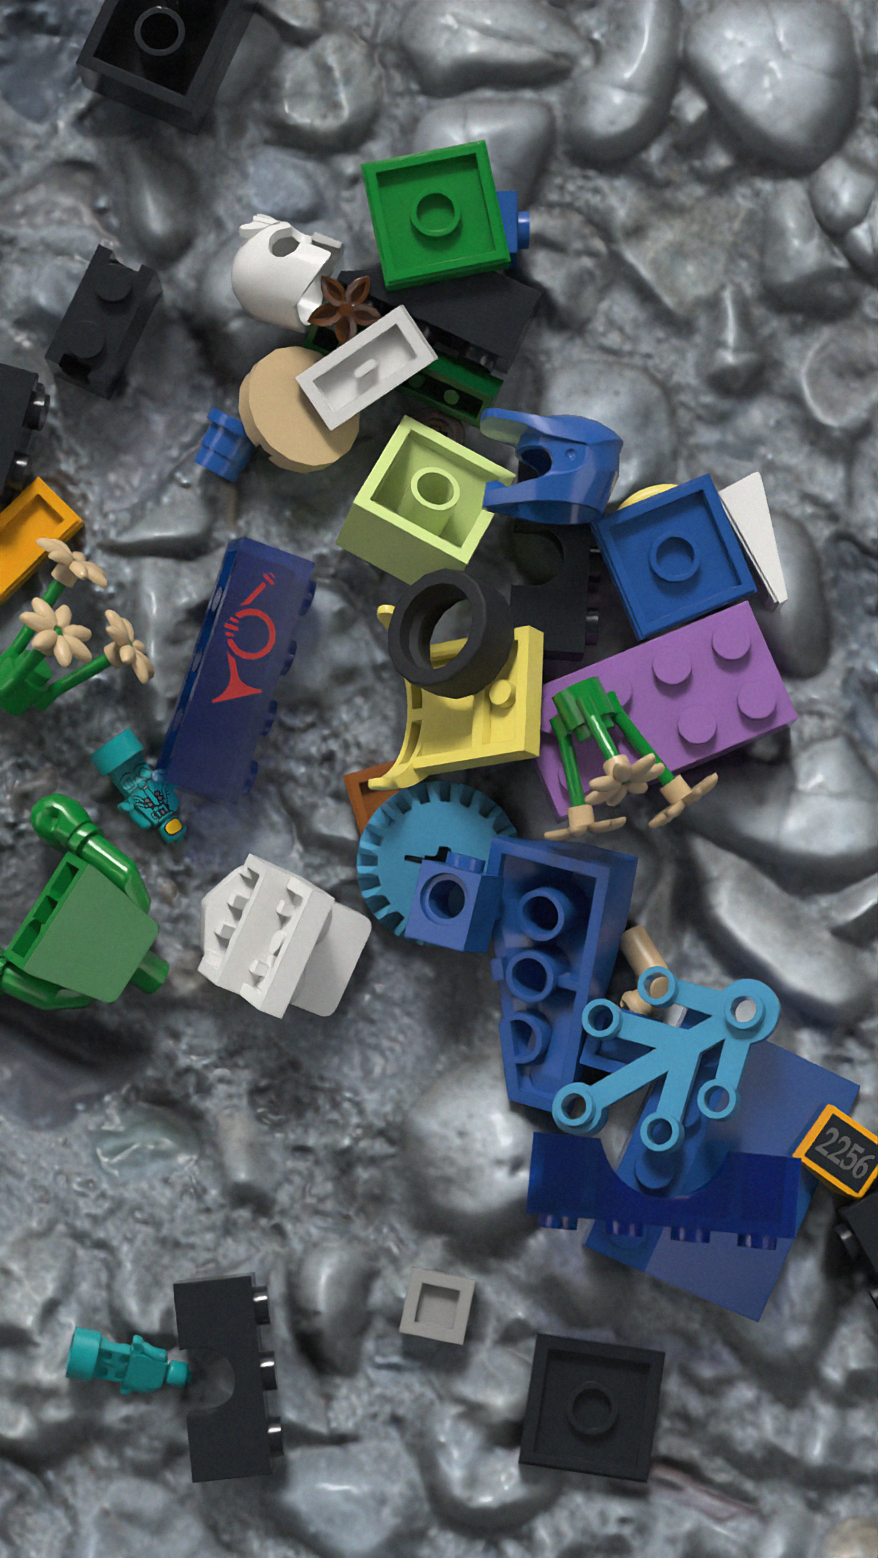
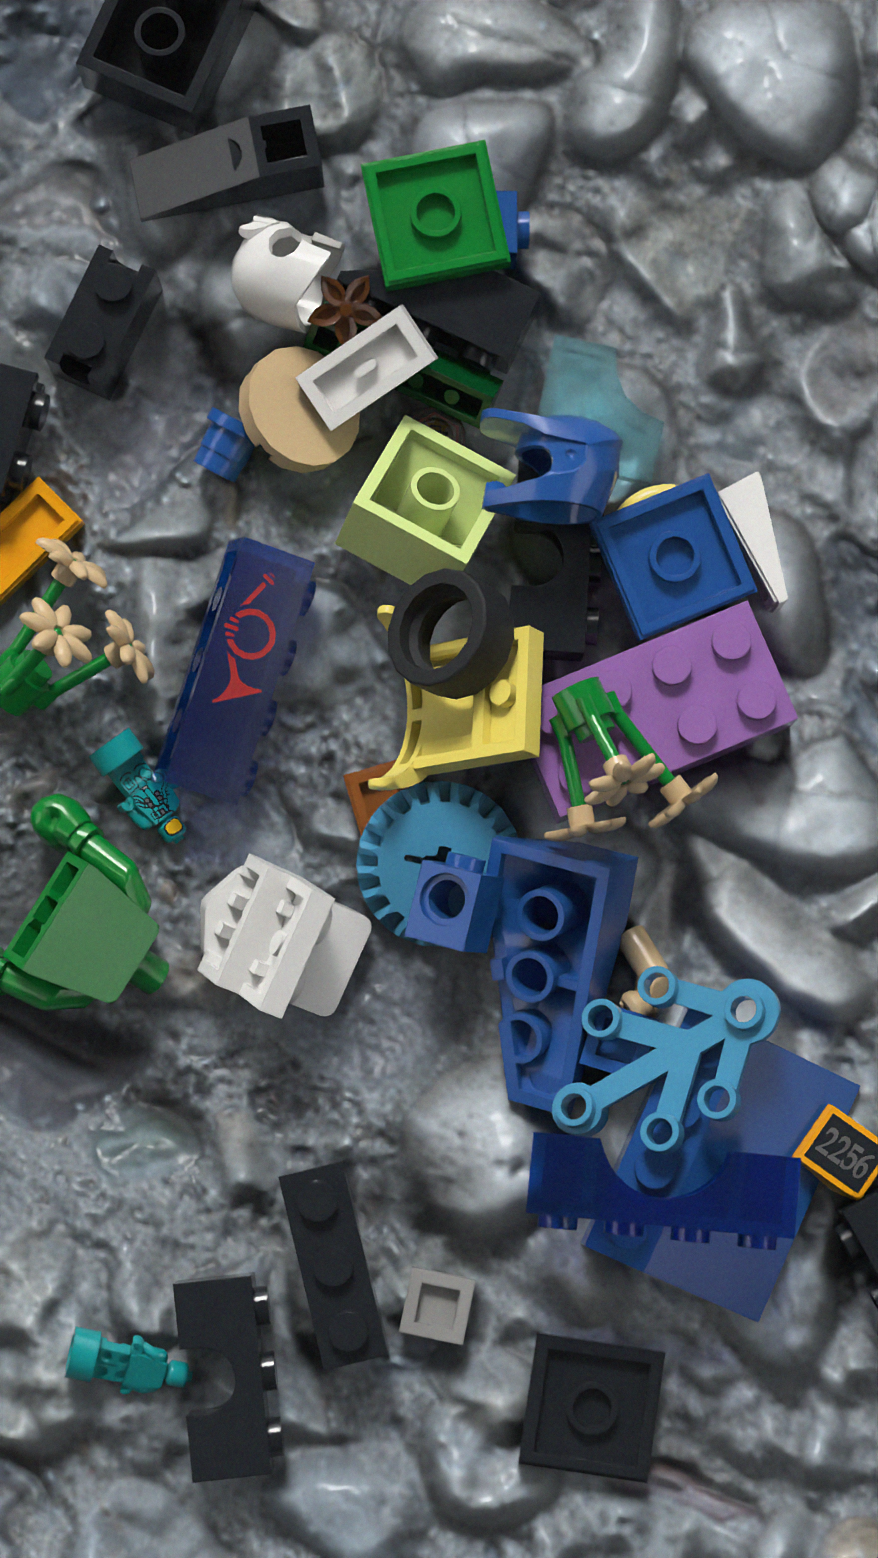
(230, 165): none -> black slope
(334, 1265): none -> black arch
(585, 384): none -> clear light blue tile

